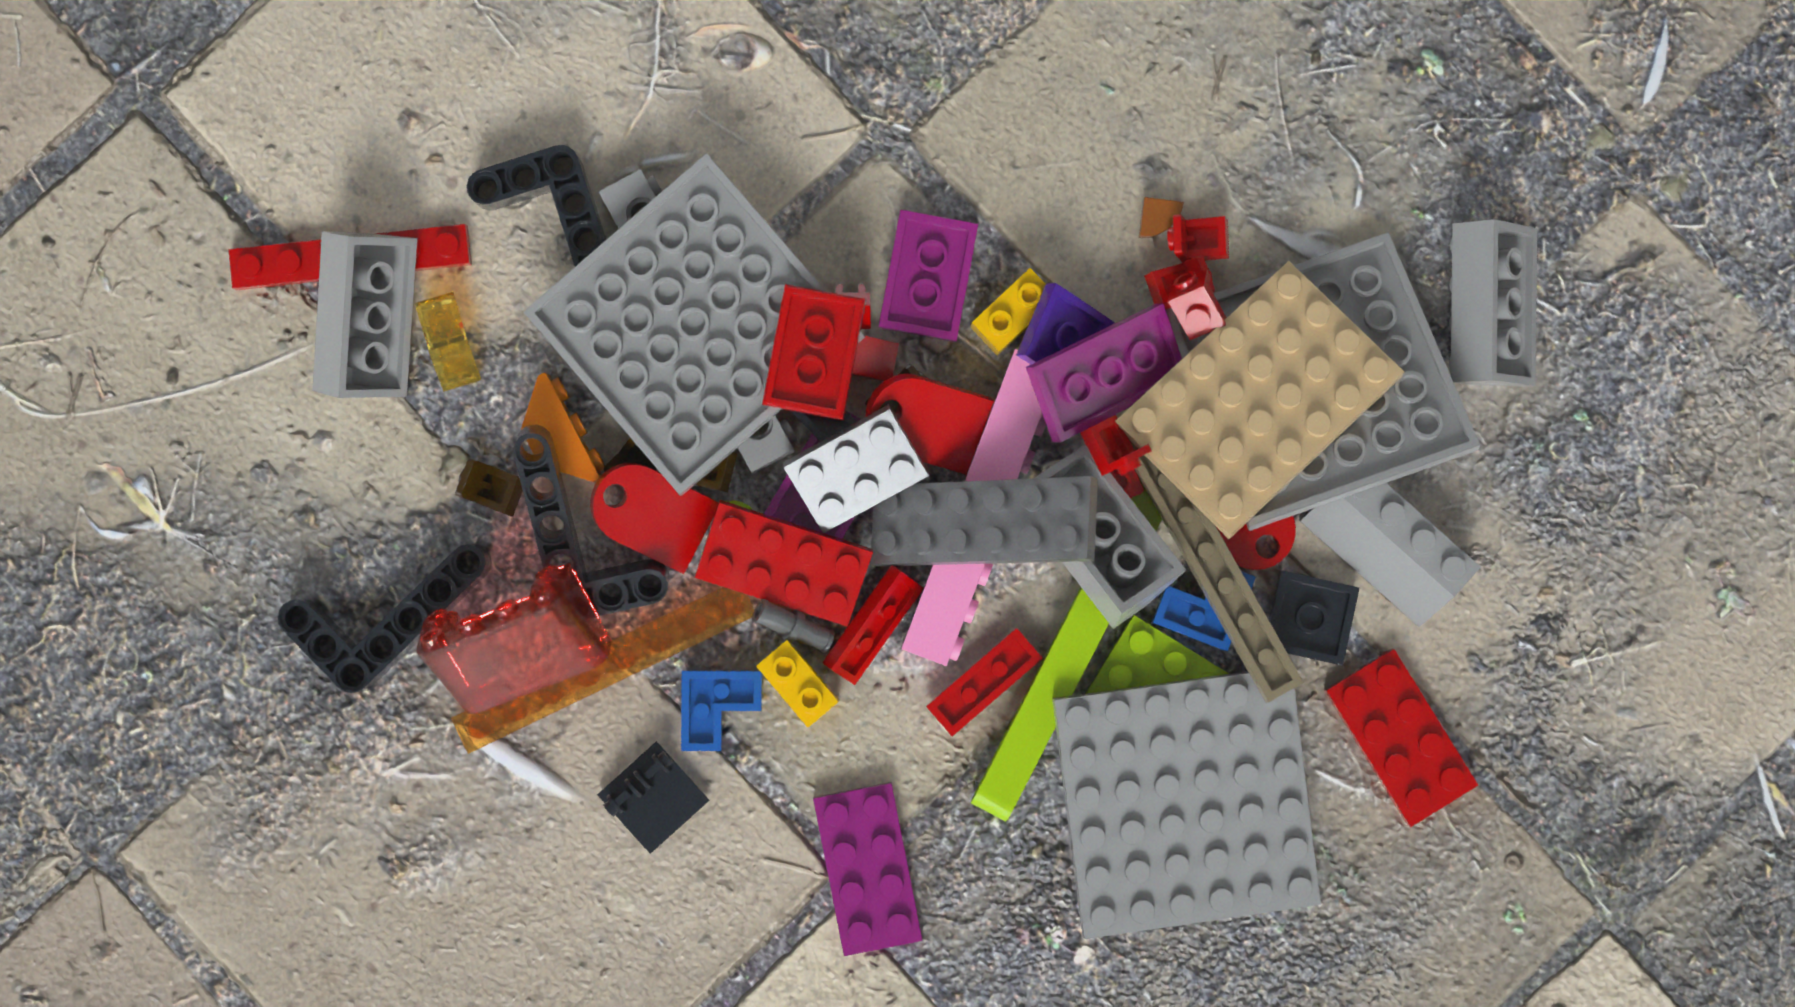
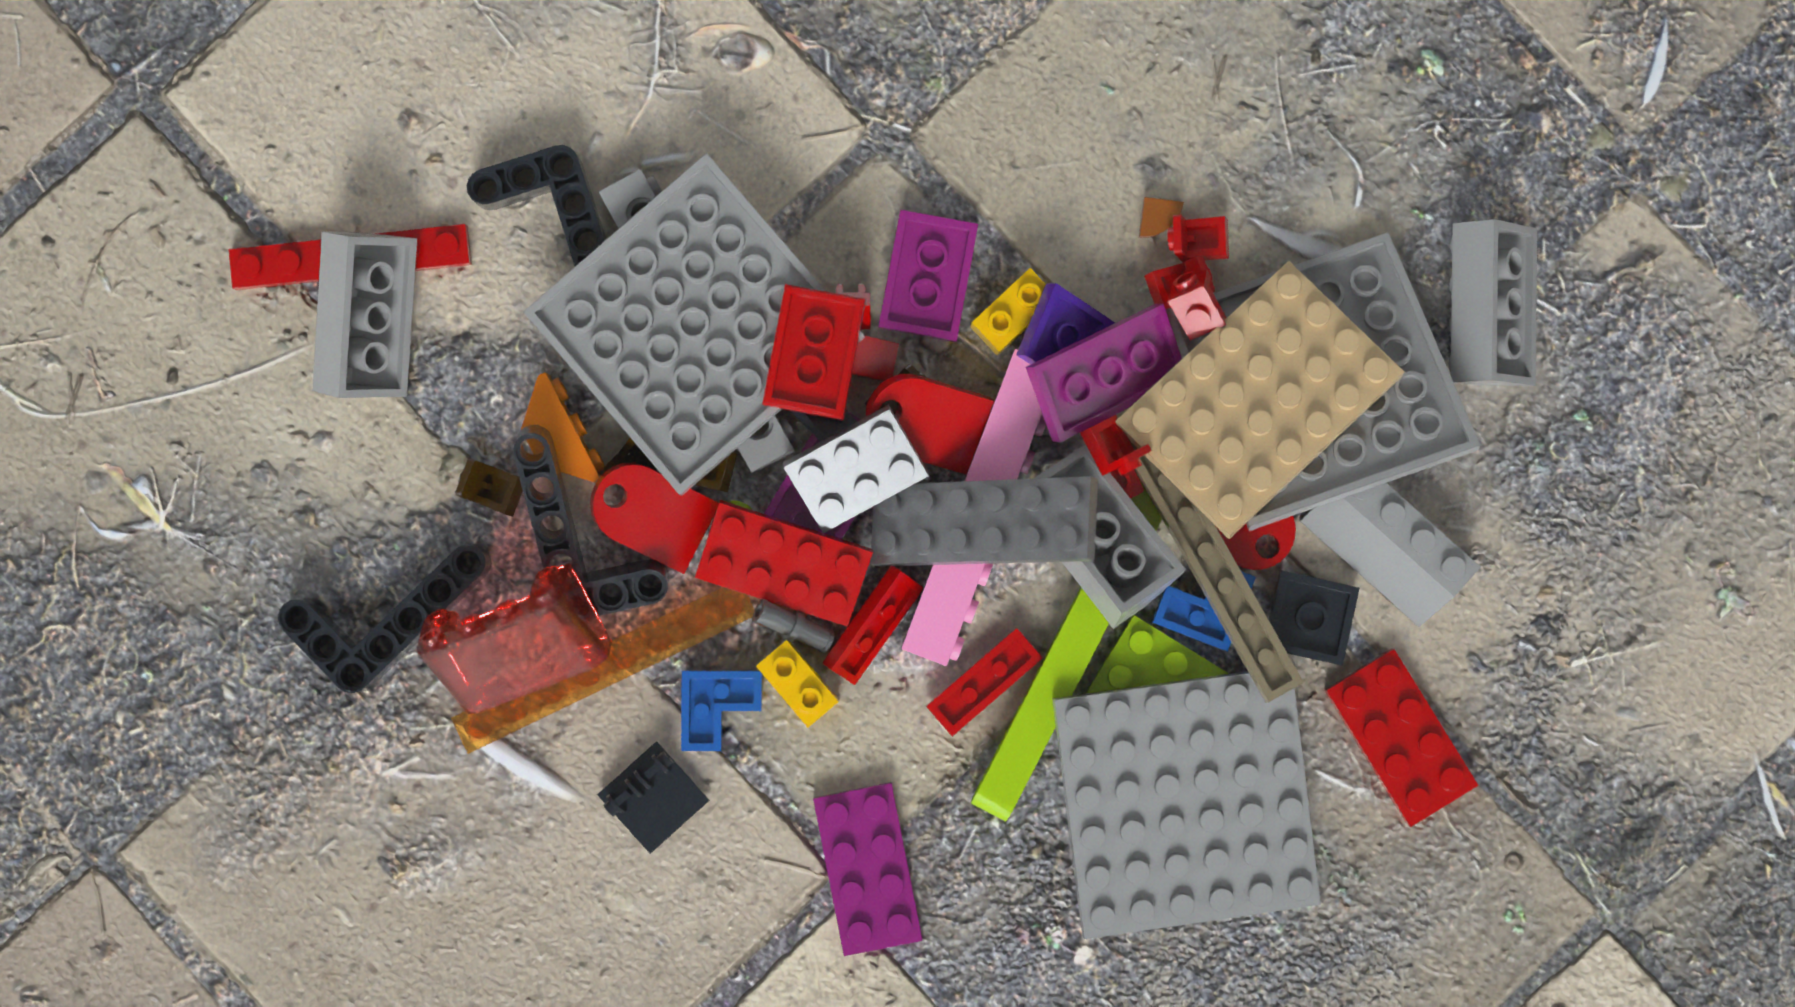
(447, 341): clear yellow slope -> none

